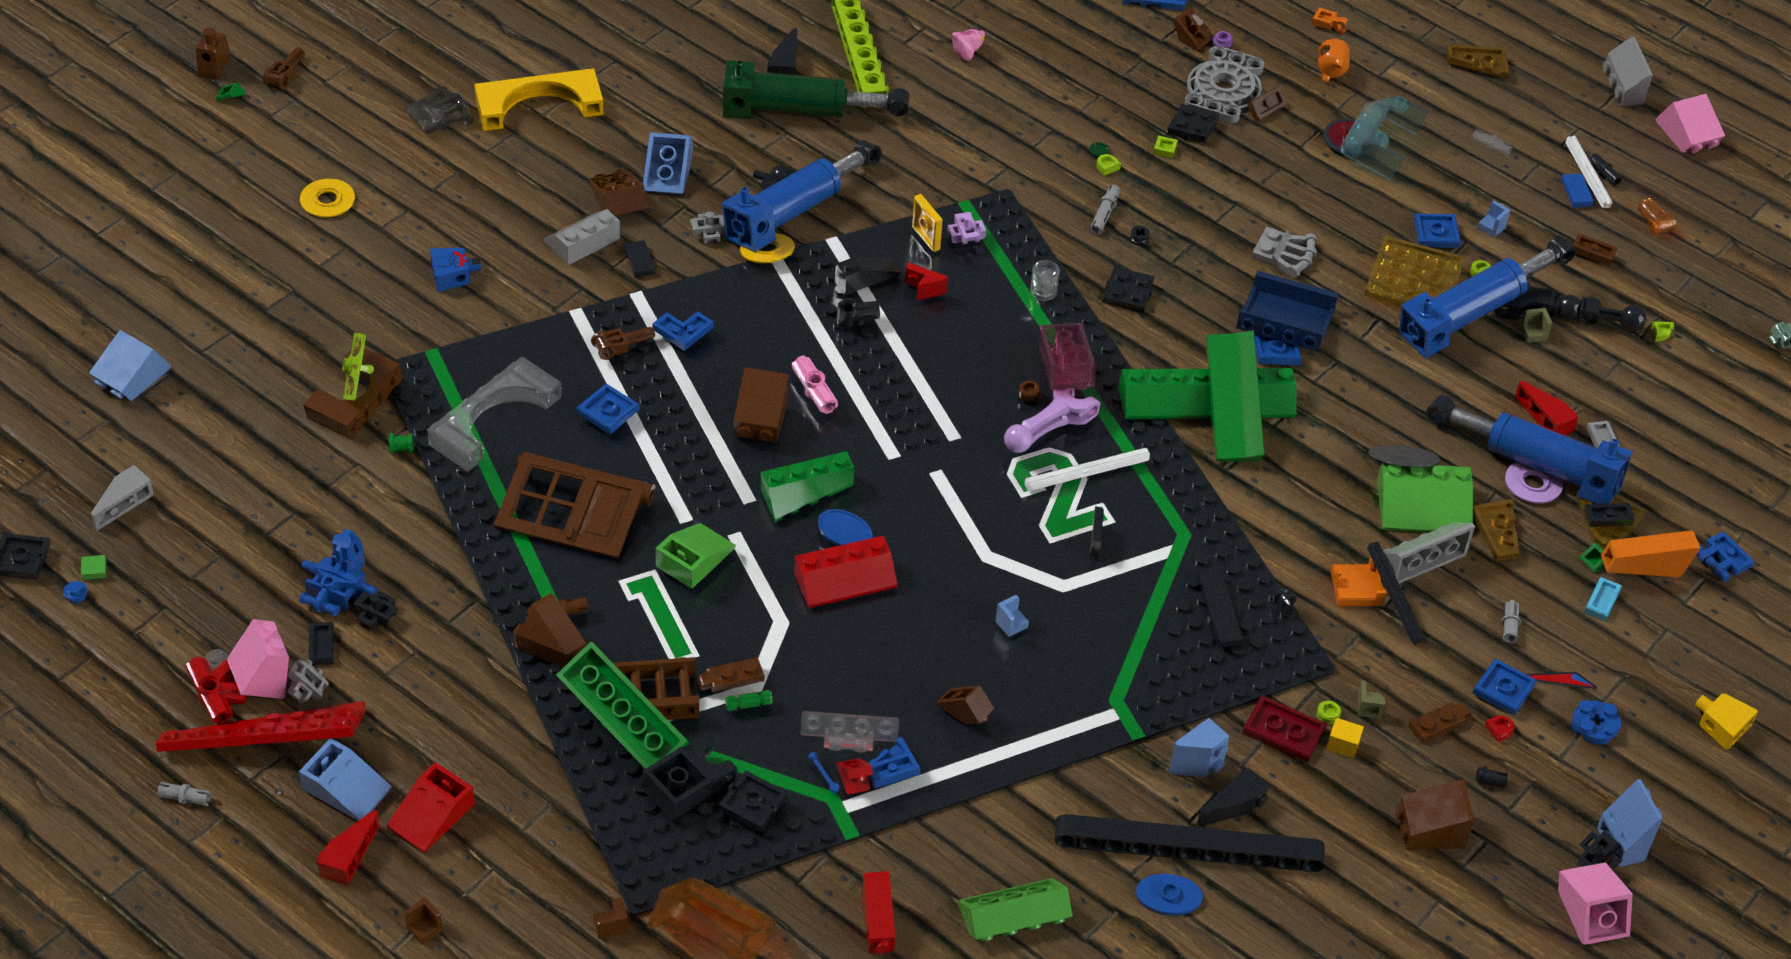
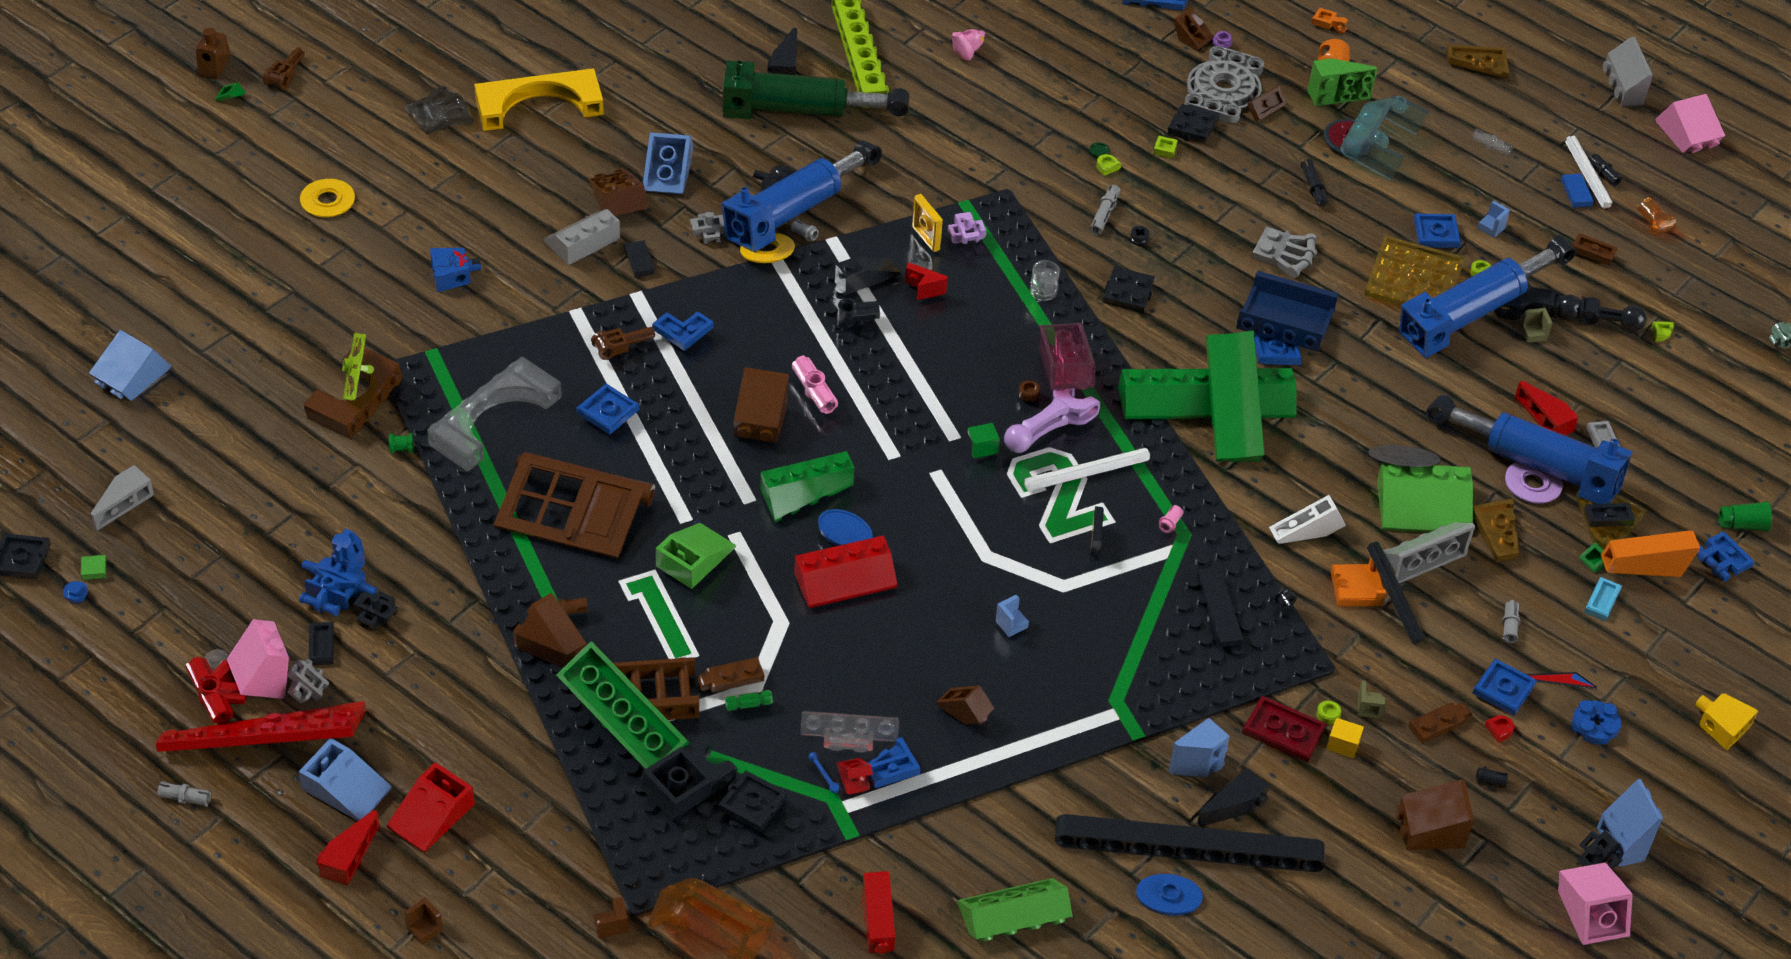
(809, 232): none -> light grey pin
(984, 440): none -> green panel
(1168, 522): none -> bright pink pin
(1311, 522): none -> white slope
(1316, 189): none -> black axle
(1340, 81): none -> bright green slope
(1746, 516): none -> green plant

